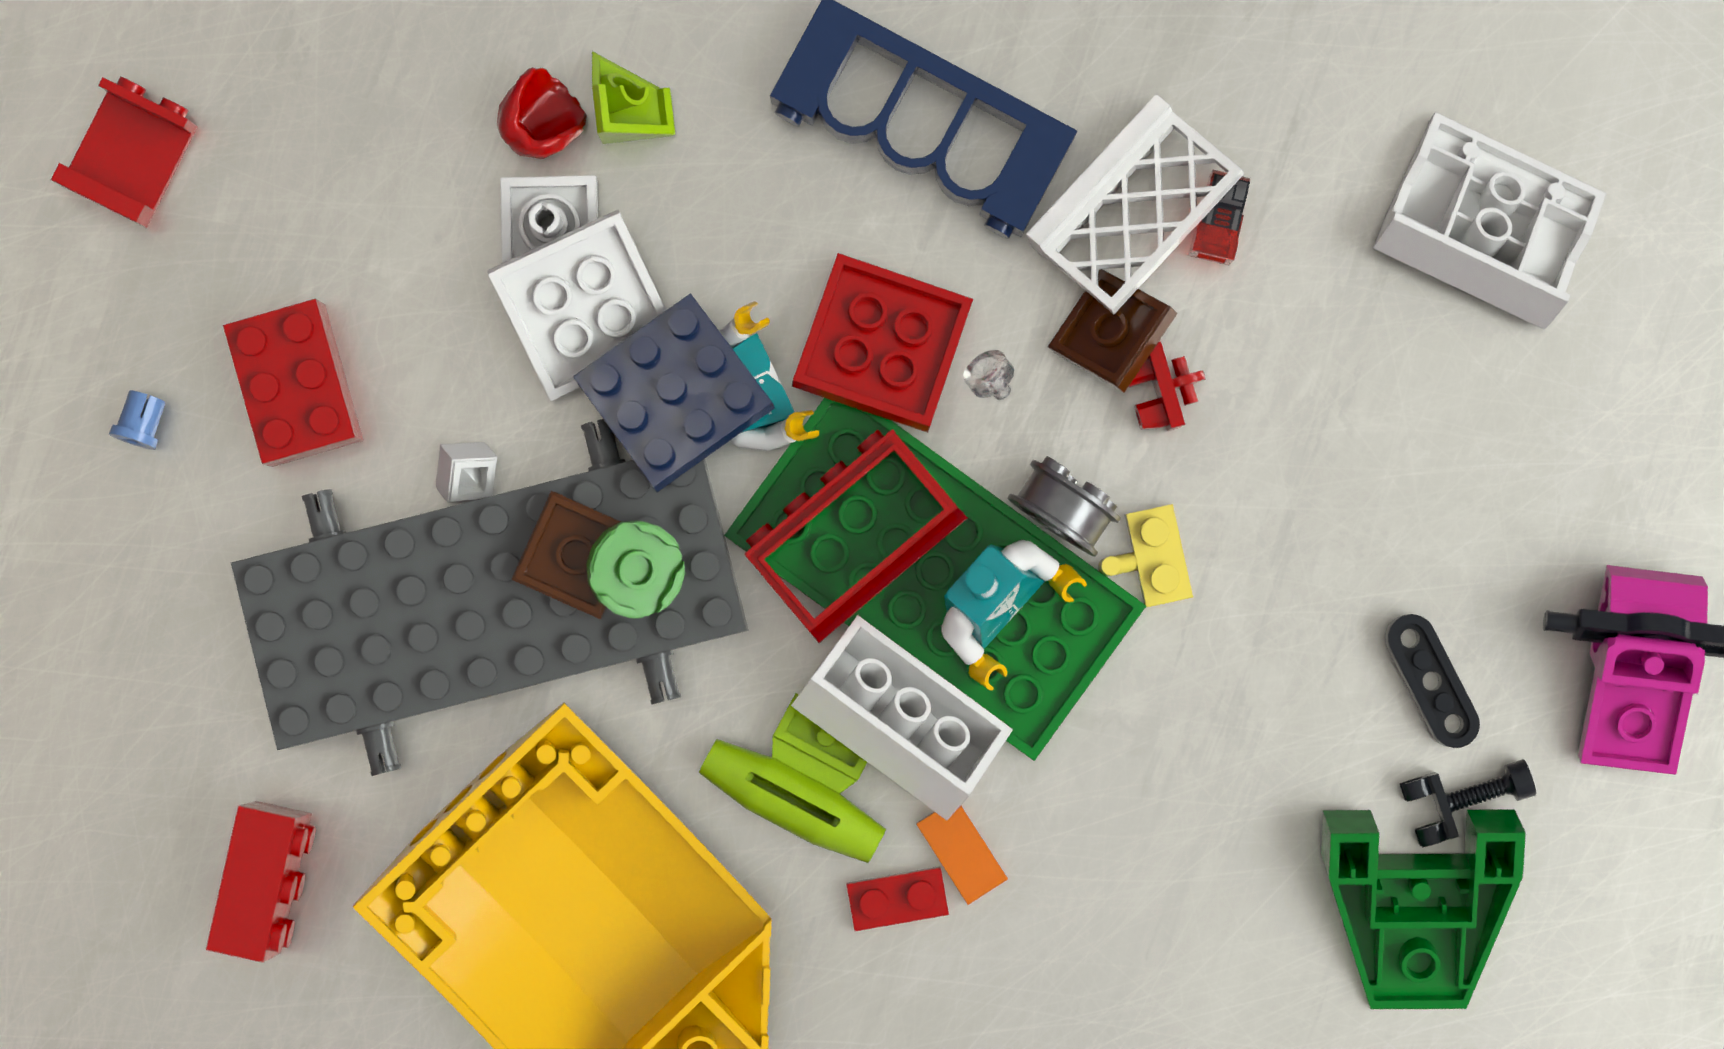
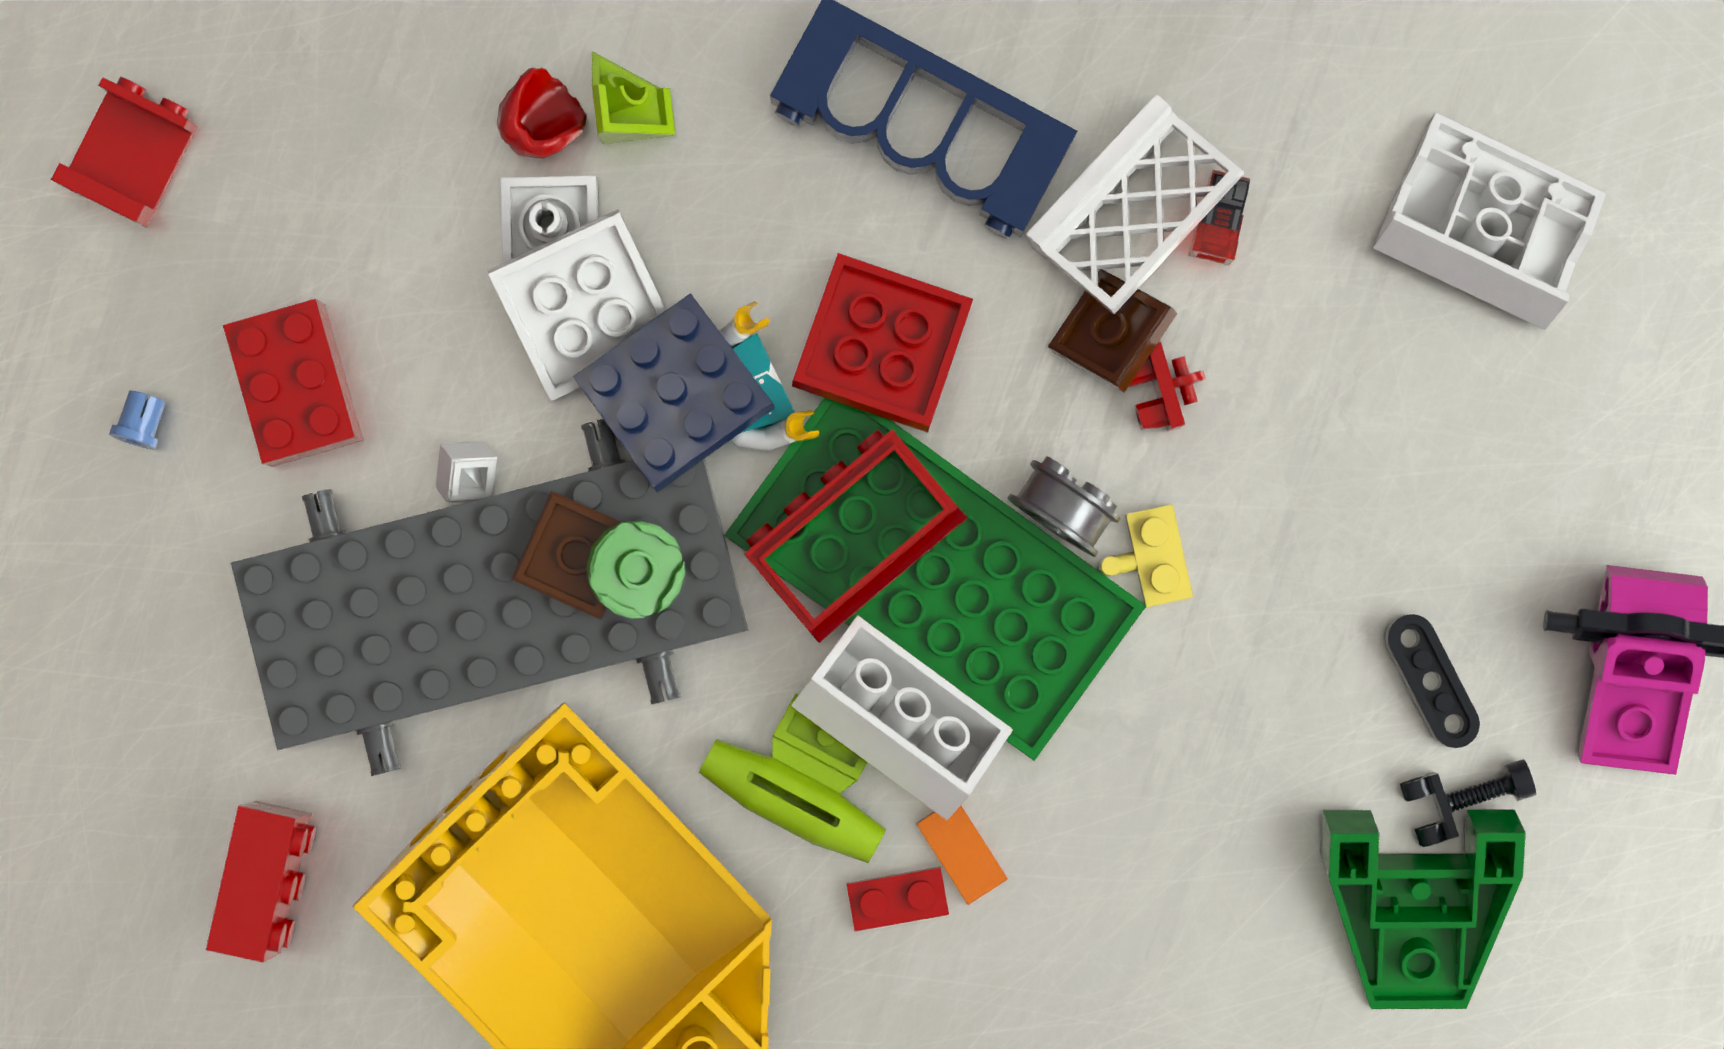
(989, 375): clear tile -> none
(992, 594): torso -> none

